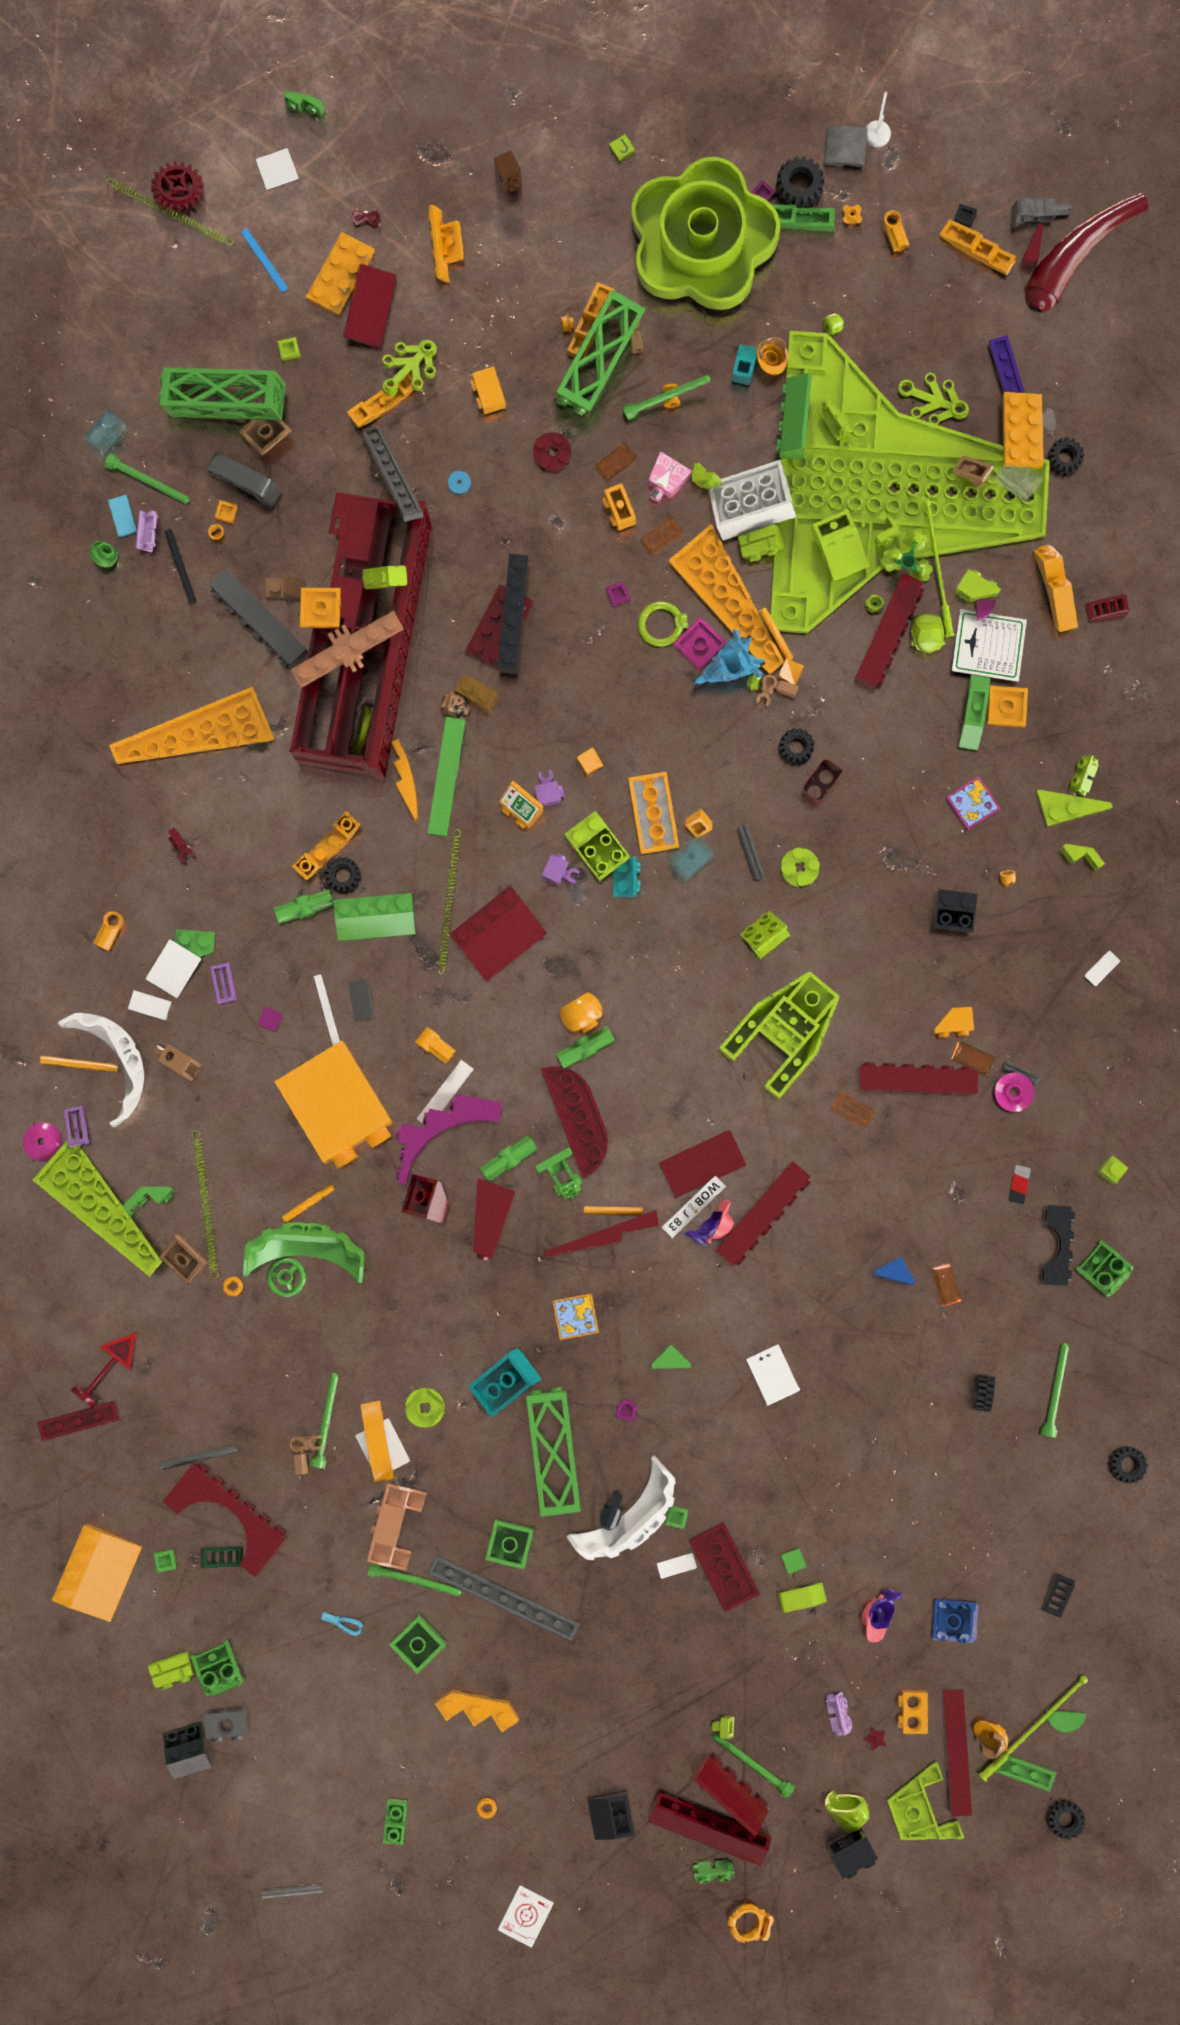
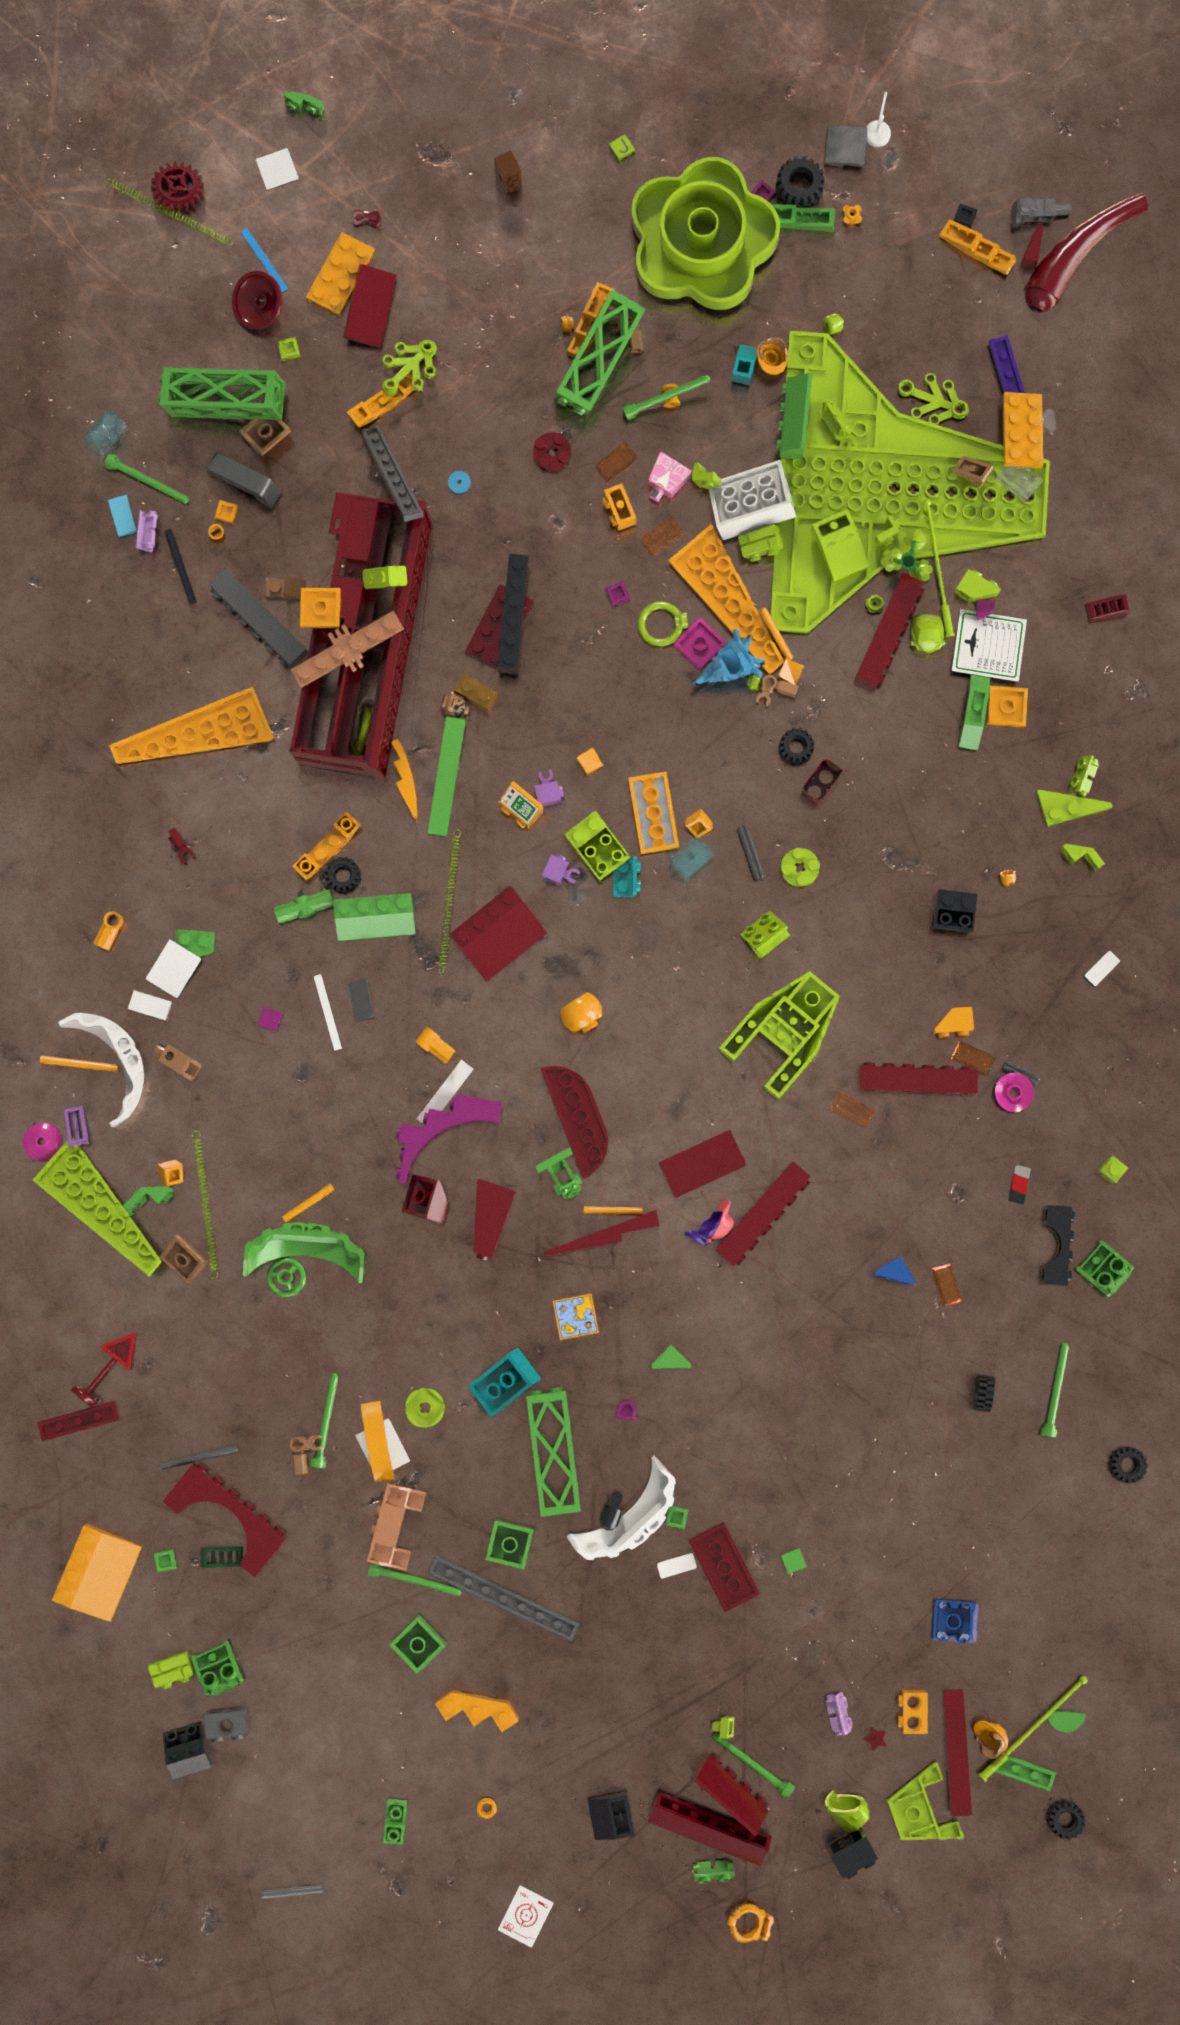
(103, 554): bright green plate -> none
(170, 1173): none -> light orange slope
(226, 999): medium lavender tile -> none
(226, 1286): light orange plate -> none
(249, 297): none -> dark red dish
(335, 1105): light orange brick -> none
(336, 1621): medium azure piece -> none
(446, 242): light orange bracket -> none
(488, 389): light orange brick -> none
(508, 1158): bright green piece -> none
(585, 1047): bright green piece -> none
(693, 1206): white sticker -> none
(772, 1374): white container -> none
(802, 1597): lime slope -> none
(878, 1614): dark purple hair -> none
(895, 232): light orange piece -> none
(973, 803): tile -> none
(1057, 587): light orange arch -> none
(1068, 1591): black slope -> none
(1070, 445): black tyre -> none

